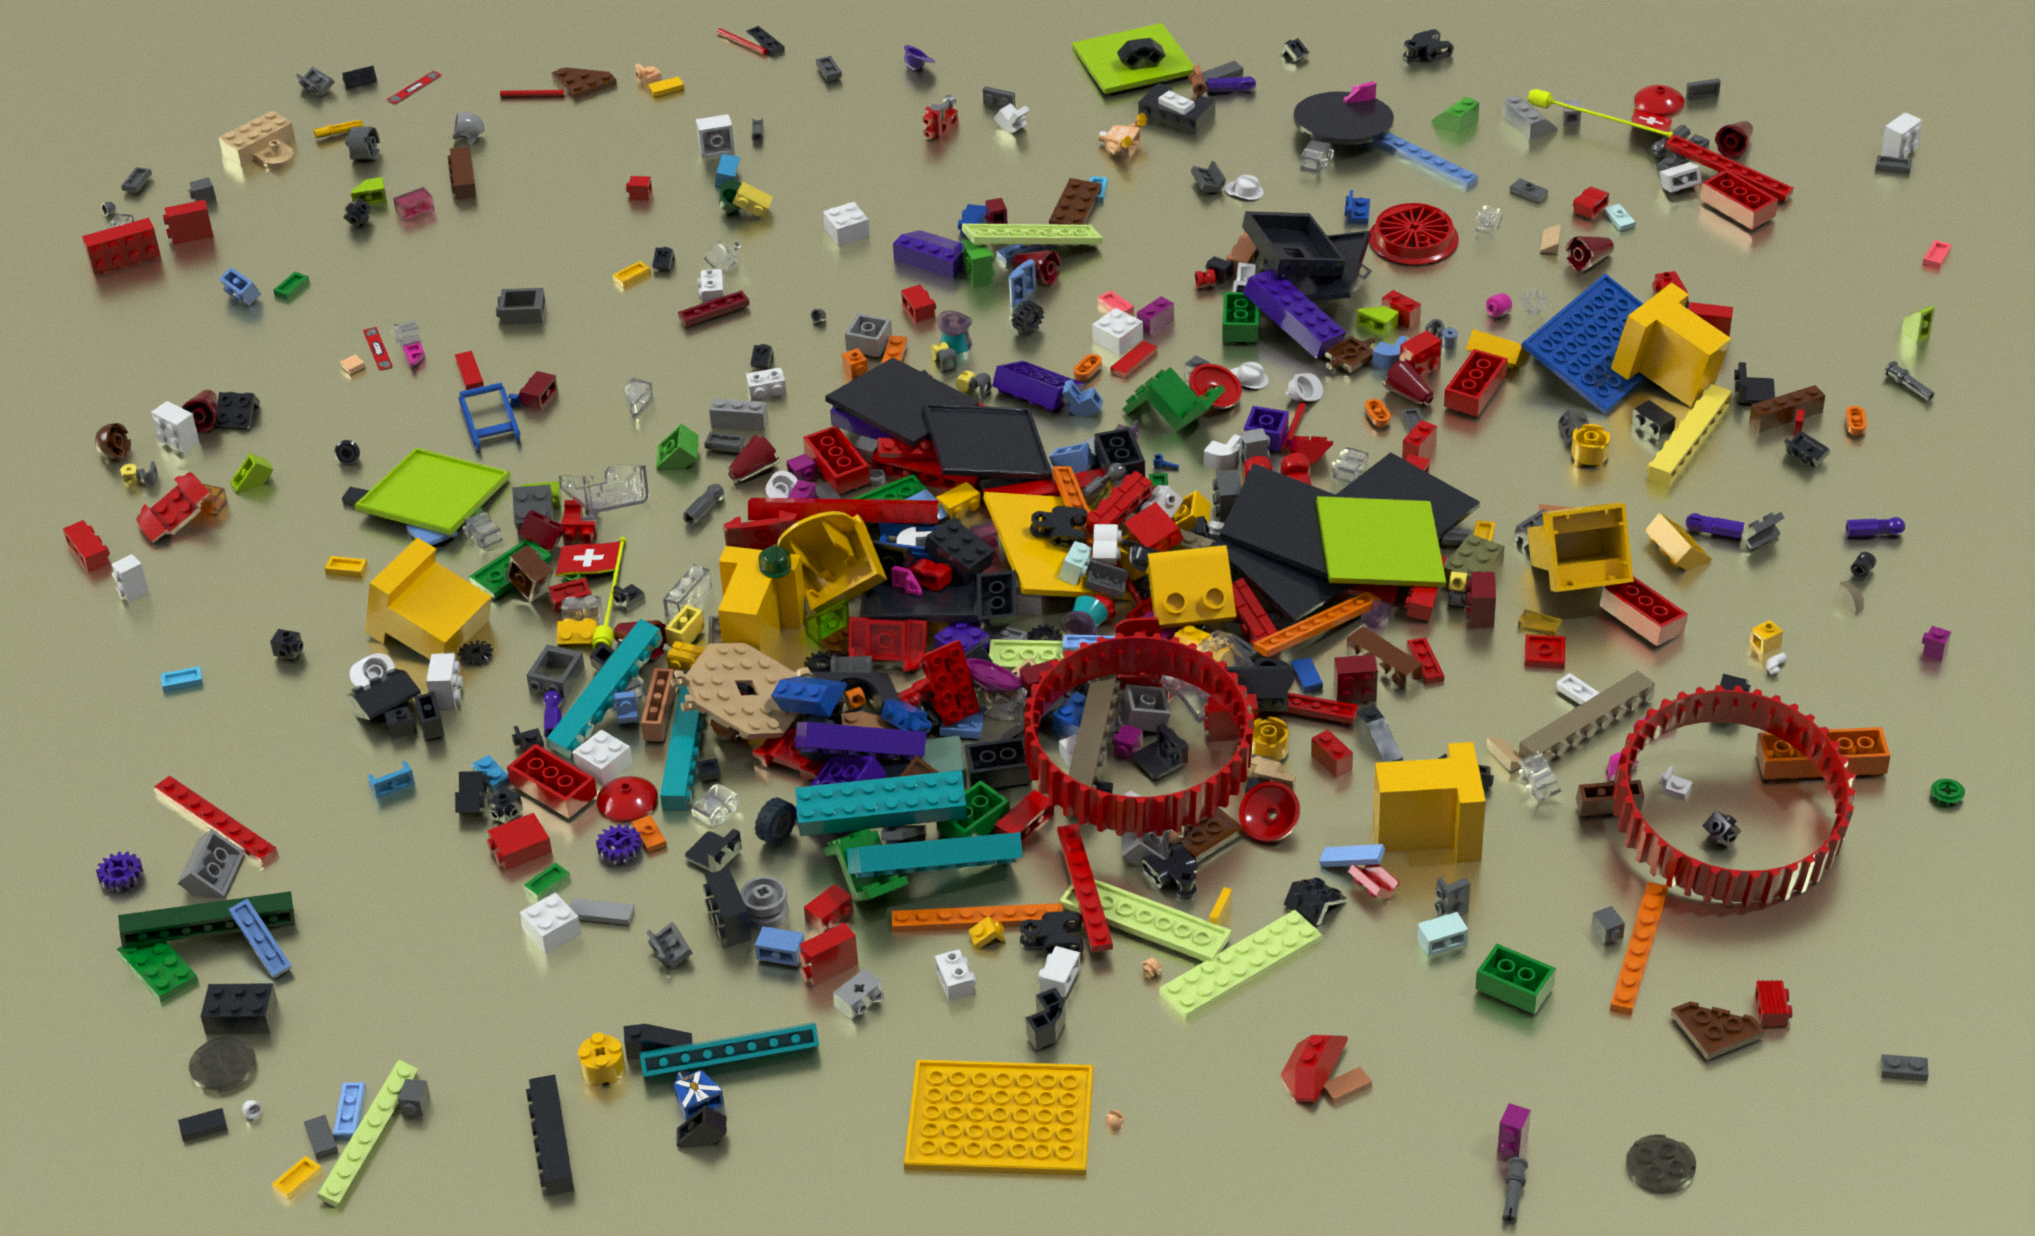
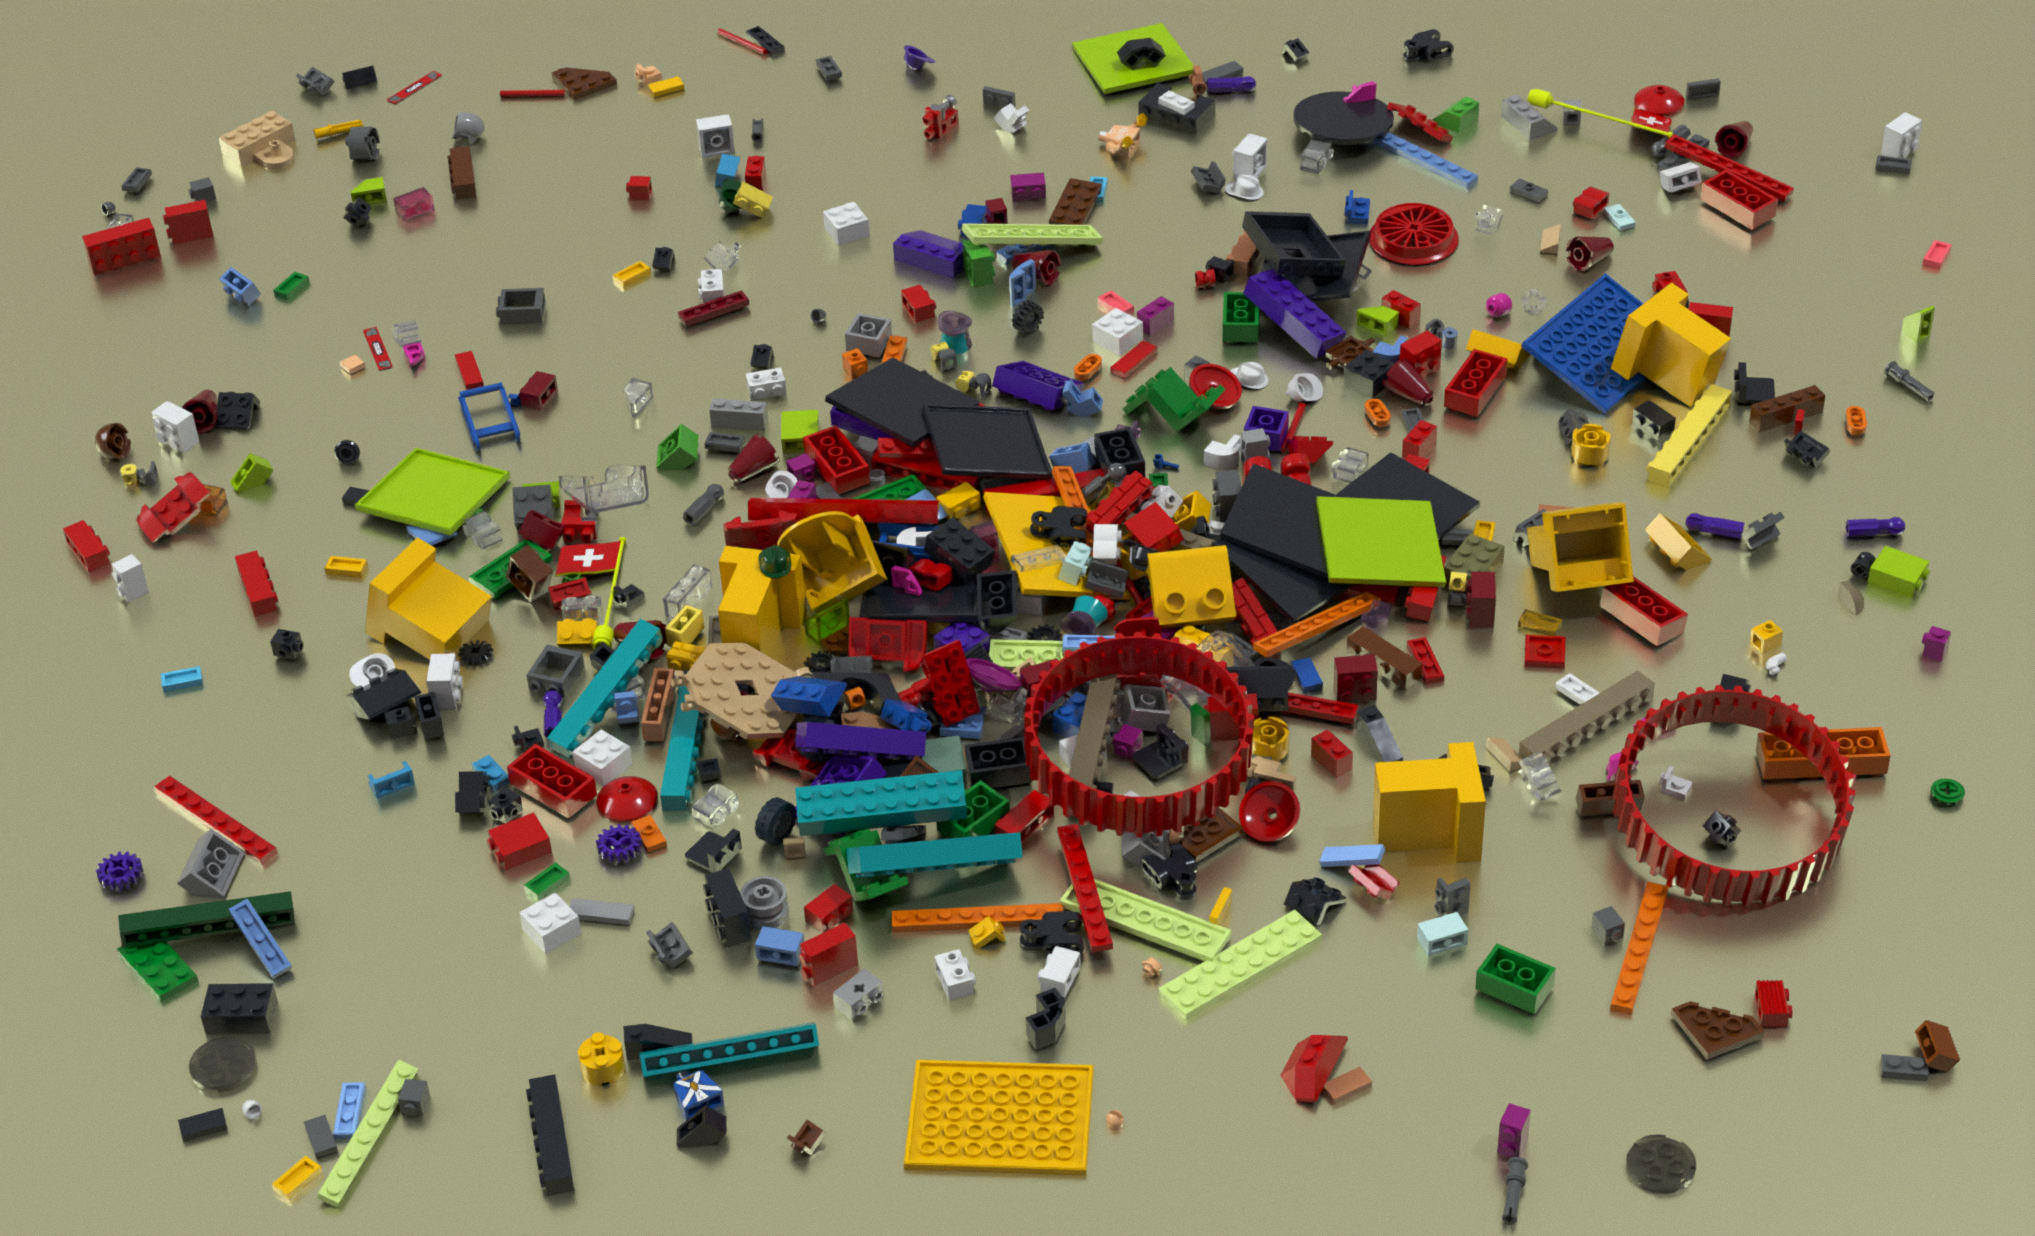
(256, 583): none -> red brick
(755, 172): none -> red brick
(794, 847): none -> tan tile
(796, 426): none -> lime brick
(807, 1138): none -> reddish brown bracket
(1028, 186): none -> magenta brick
(1038, 558): none -> clear tile
(1200, 724): none -> green tile
(1245, 271): white brick -> none
(1250, 156): none -> white brick
(1367, 373): none -> black brick
(1420, 119): none -> red wing
(1899, 571): none -> lime brick
(1937, 1046): none -> dark orange brick

